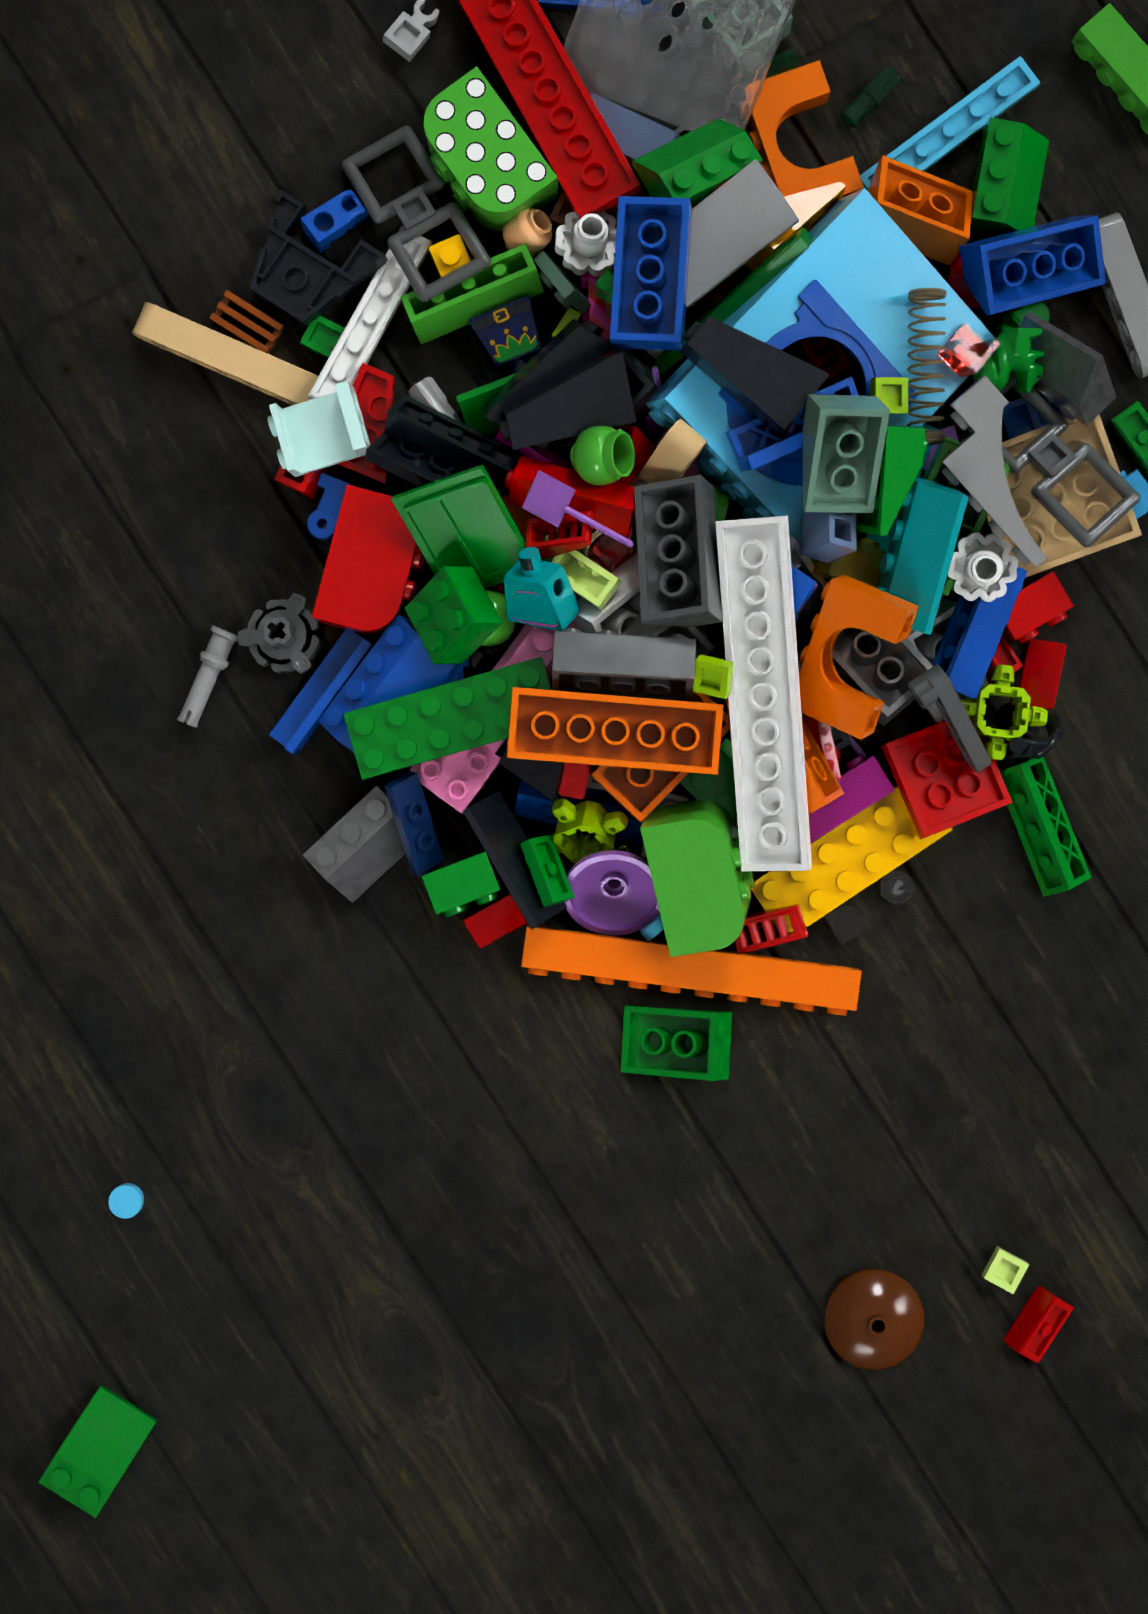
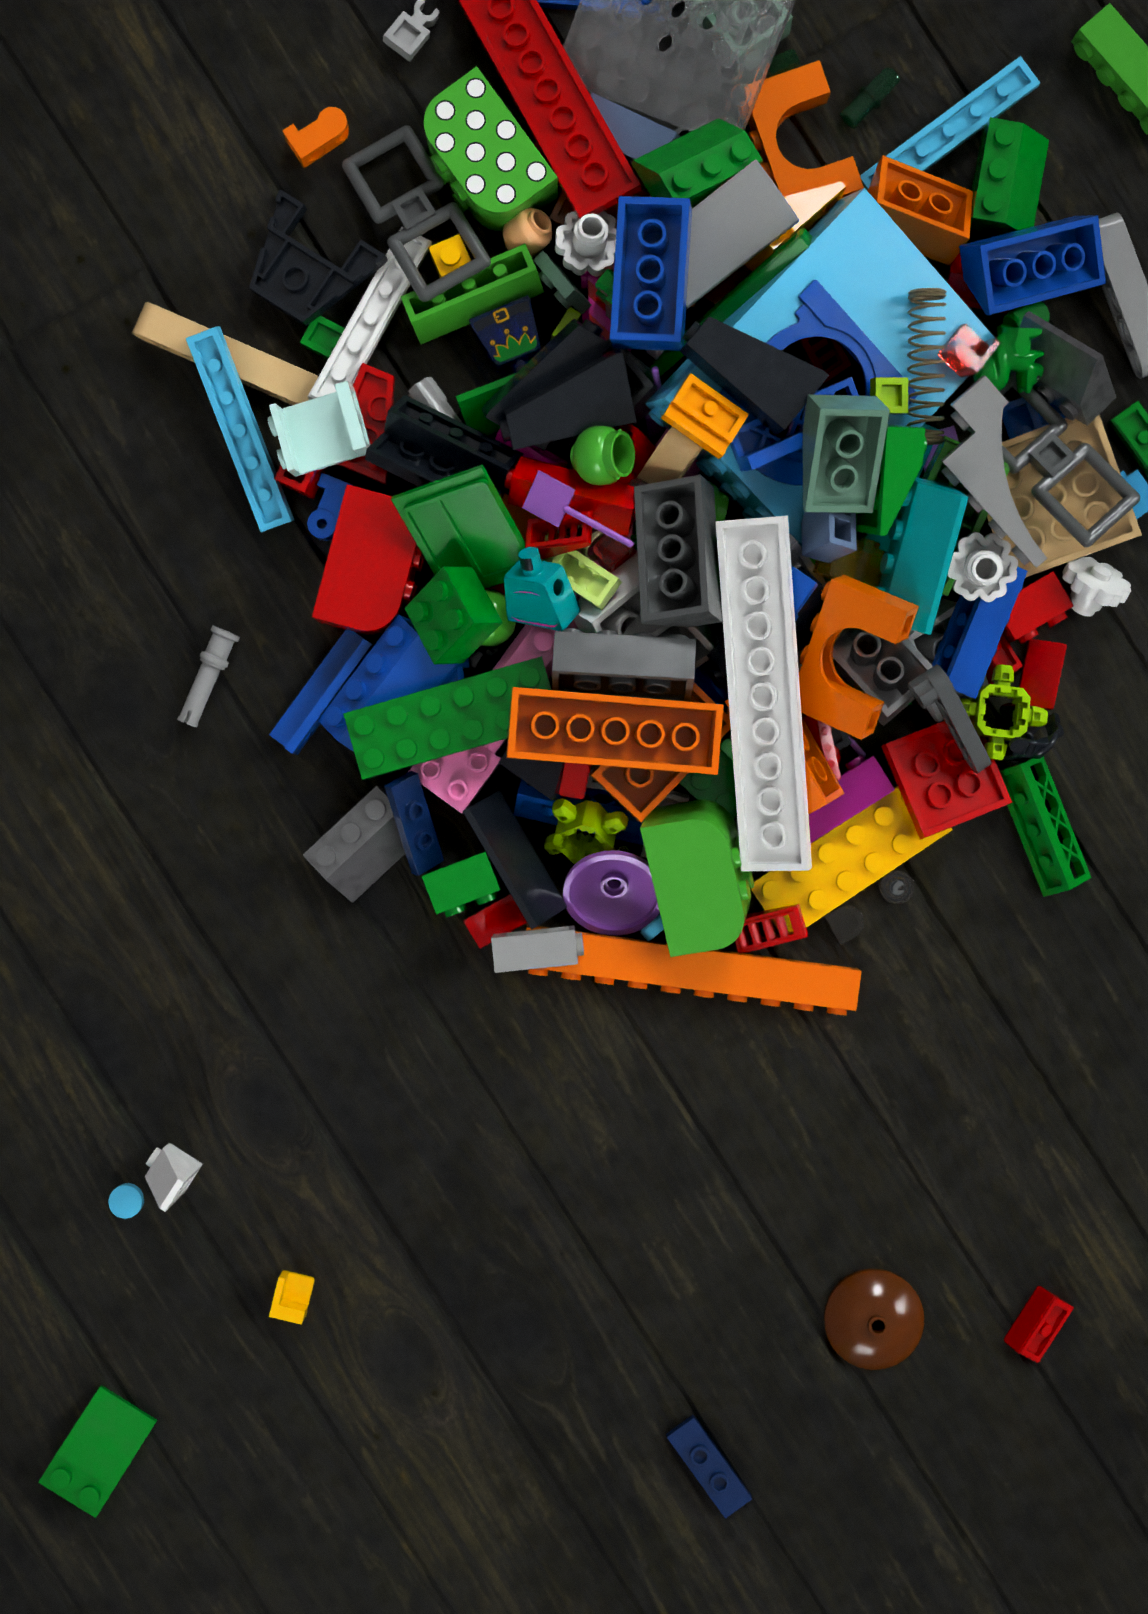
(170, 1174): none -> white slope
(223, 307): dark orange tile -> none
(239, 428): none -> medium azure plate
(263, 630): dark grey piece -> none
(292, 1297): none -> yellow panel
(319, 136): none -> orange leg
(333, 219): blue leg -> none
(536, 948): none -> light grey window
(547, 870): green plate -> none
(676, 1042): green slope -> none
(704, 416): none -> light orange plate
(709, 1466): none -> dark blue plate
(713, 676): lime plate -> none
(1005, 1270): yellowish green plate -> none
(1094, 585): none -> white plant

